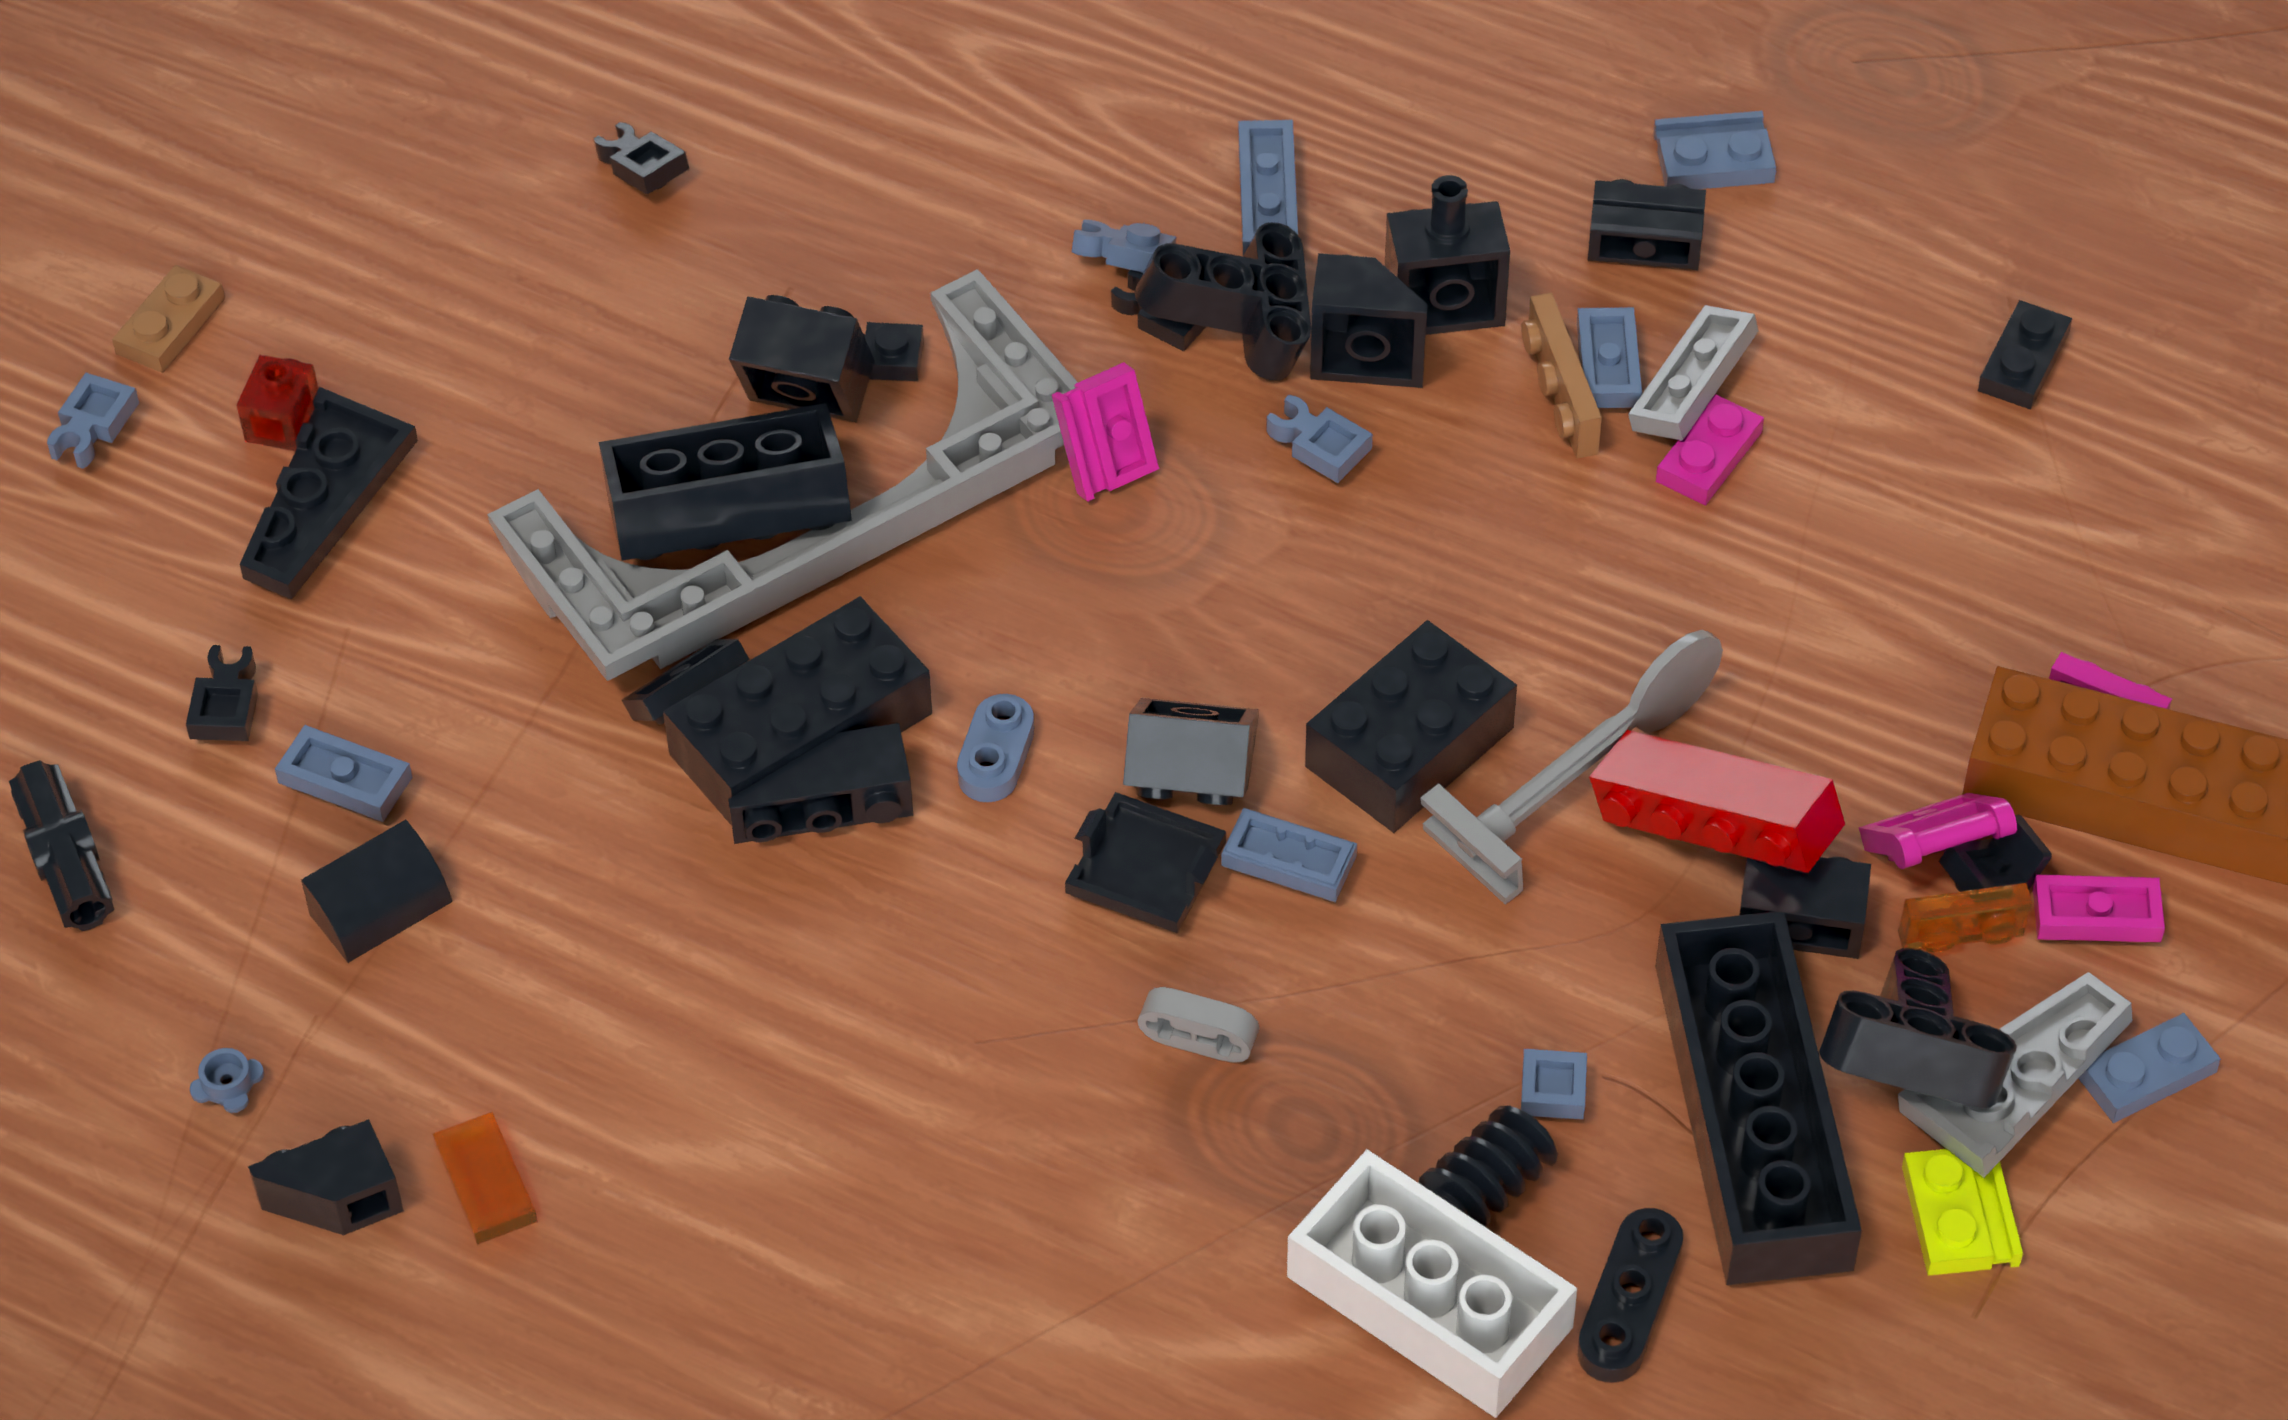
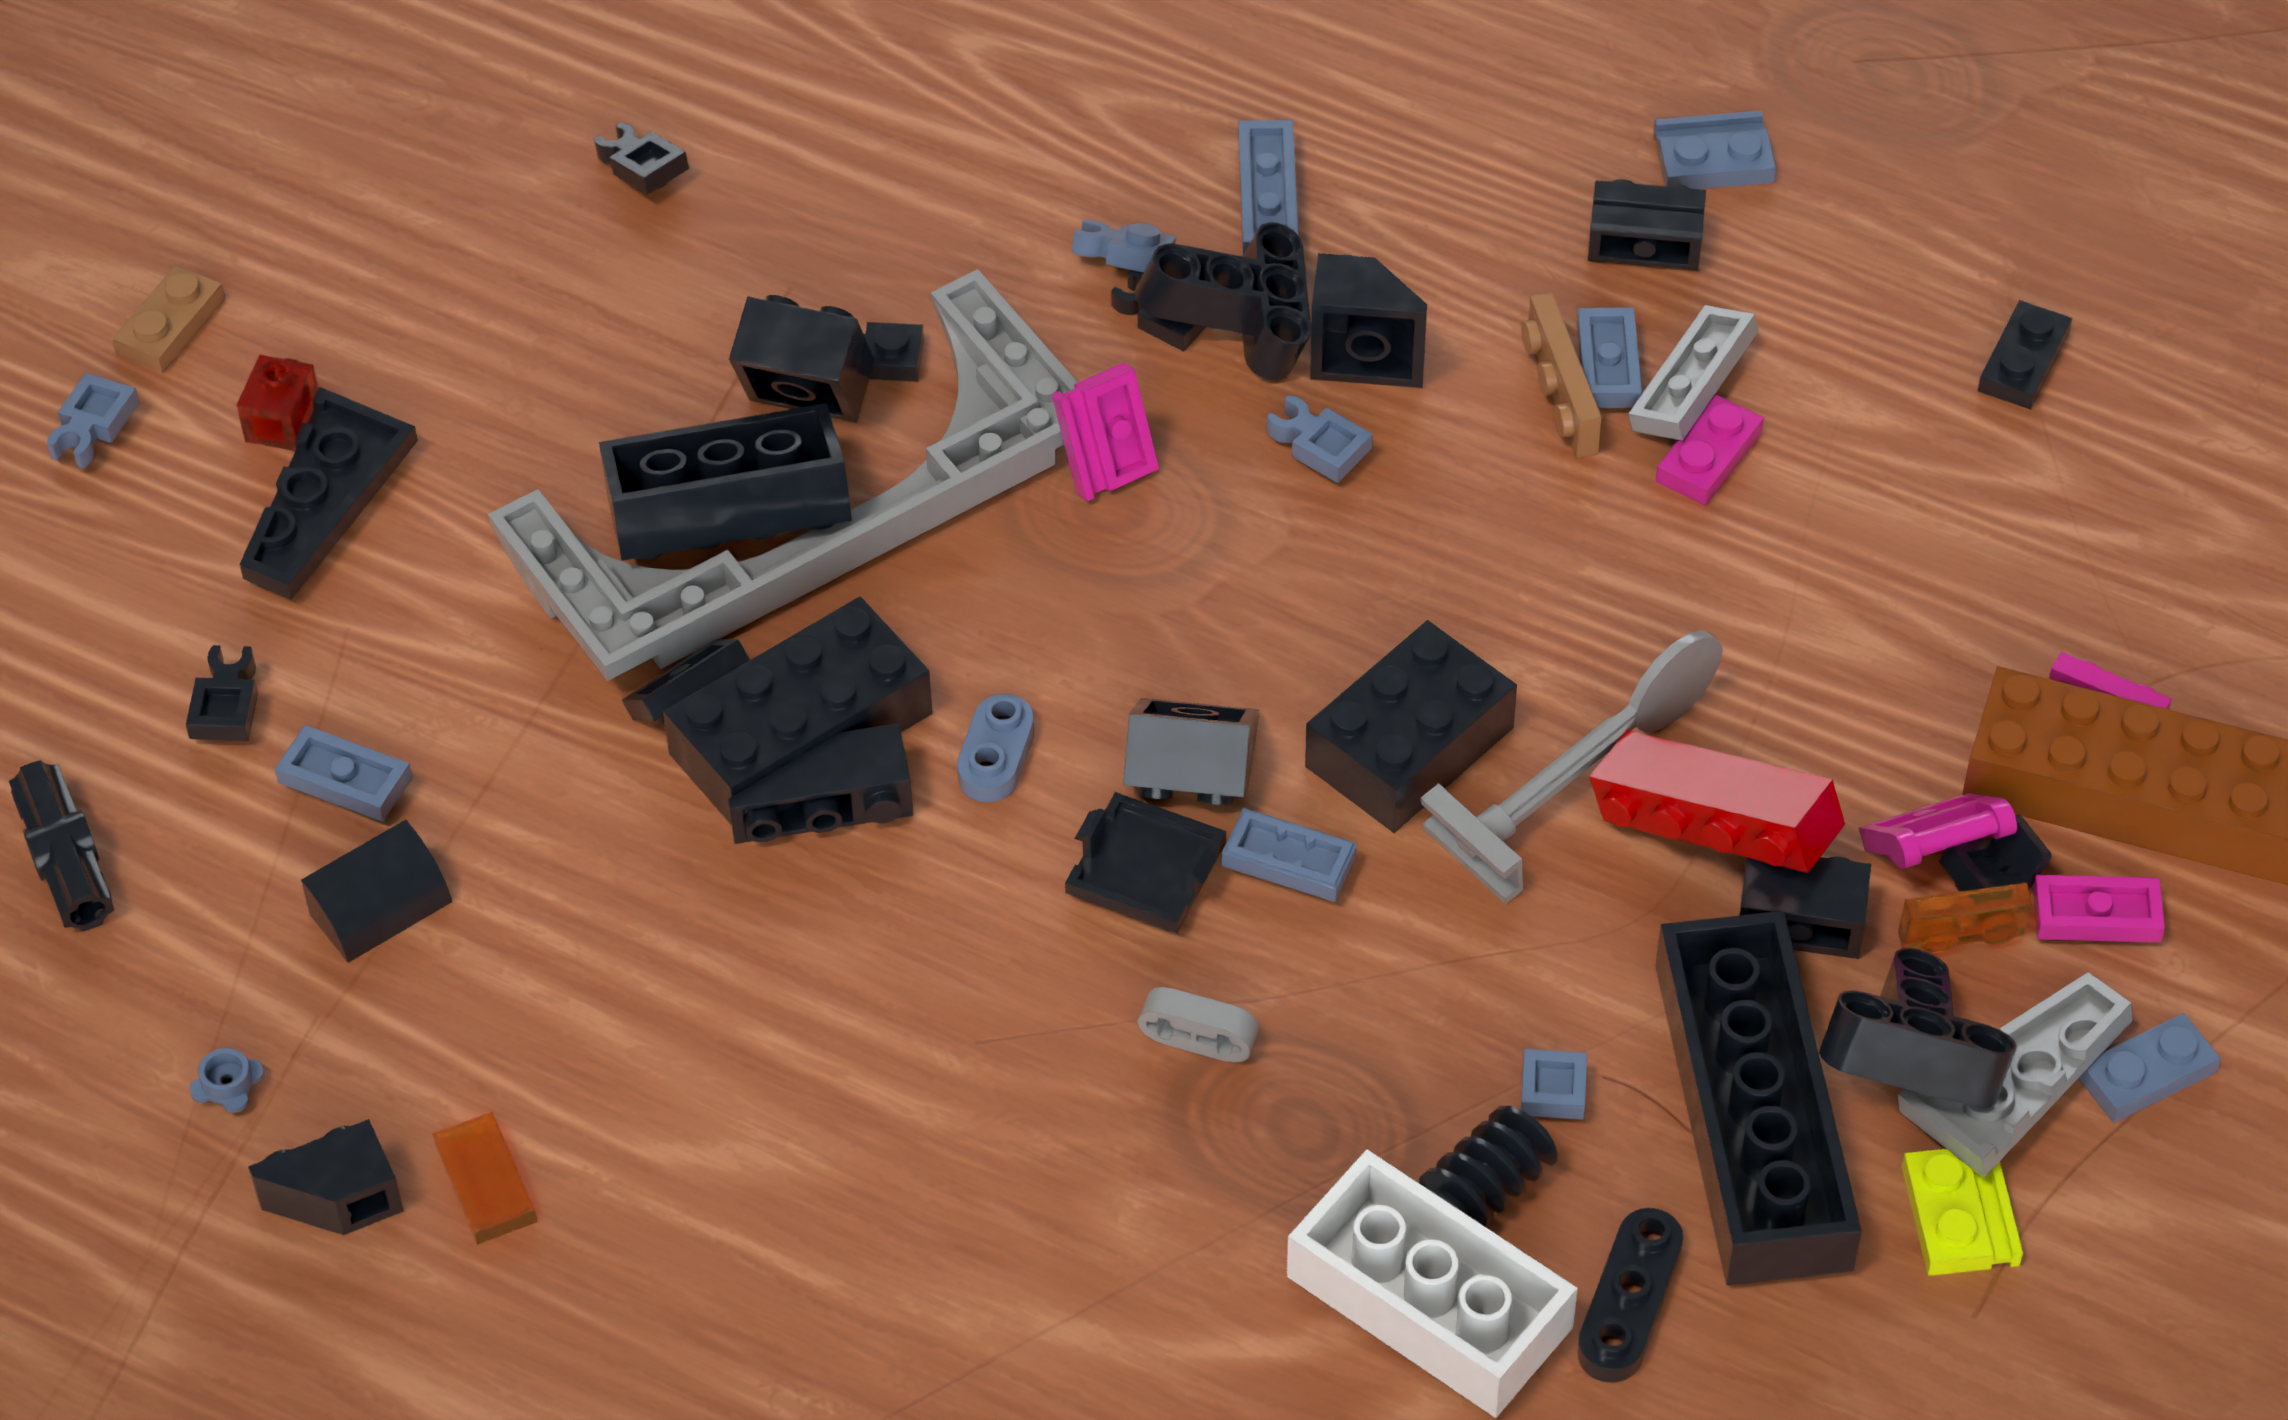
(1452, 258): black brick -> none

